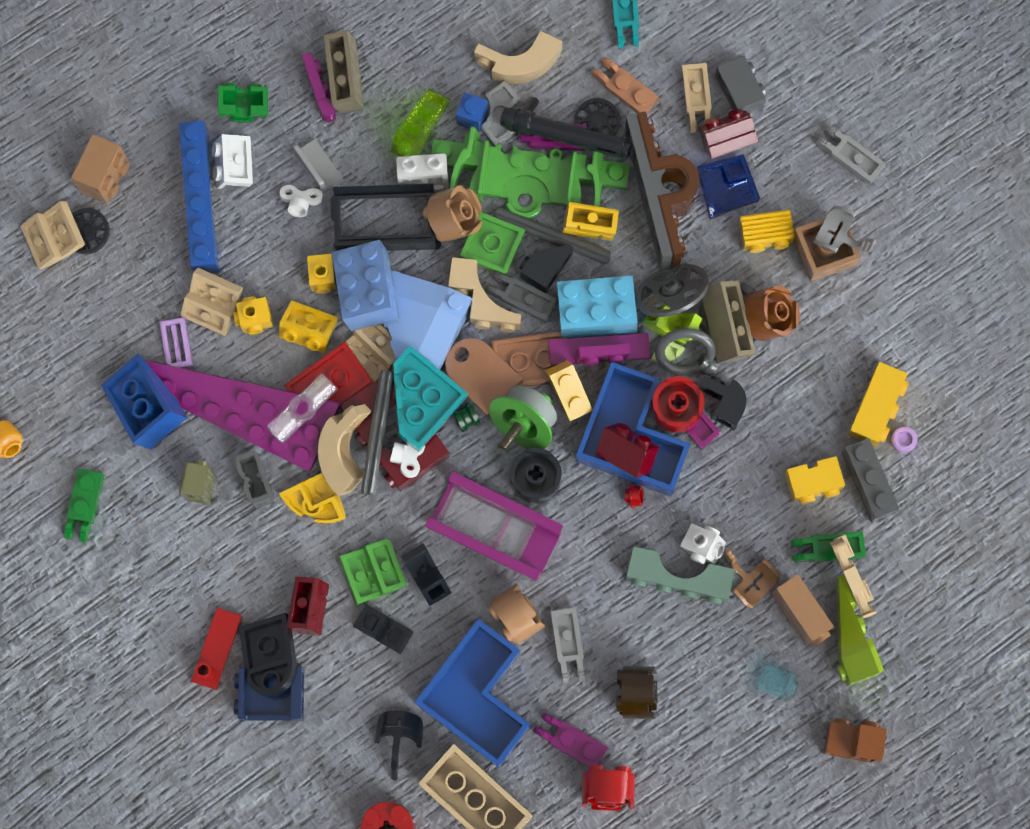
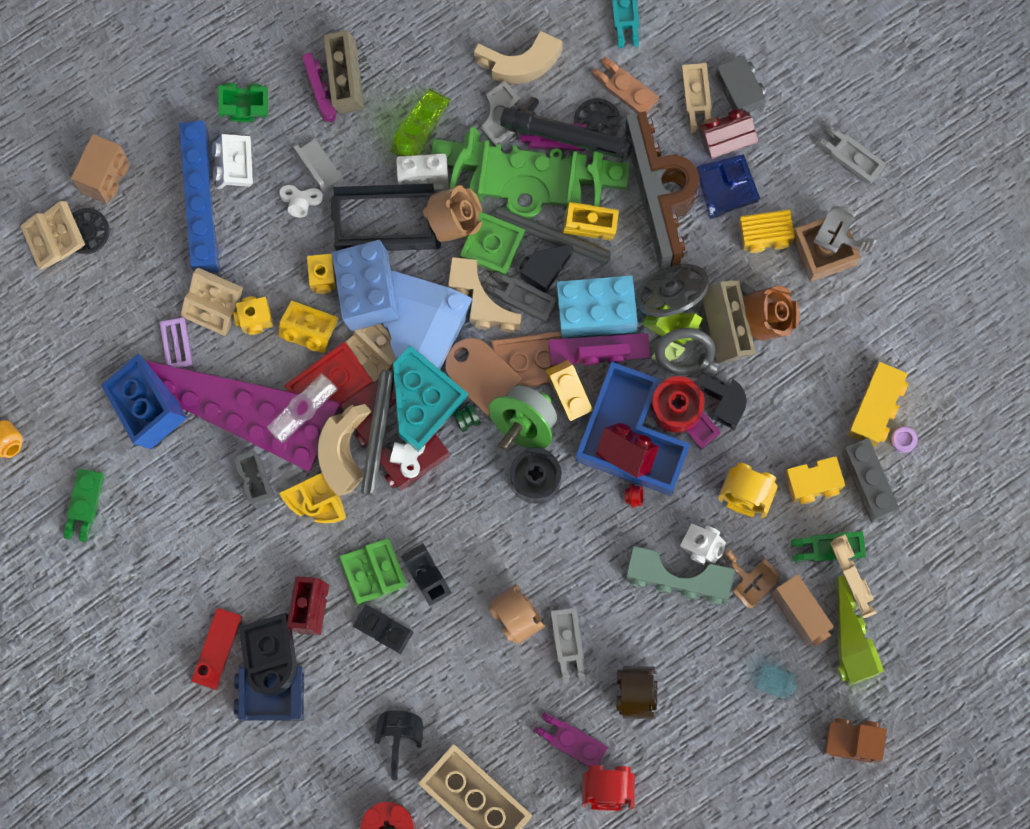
(197, 482): olive brick -> none
(462, 697): blue piece -> none
(472, 111): blue brick -> none
(495, 526): piece -> none
(748, 490): none -> yellow brick

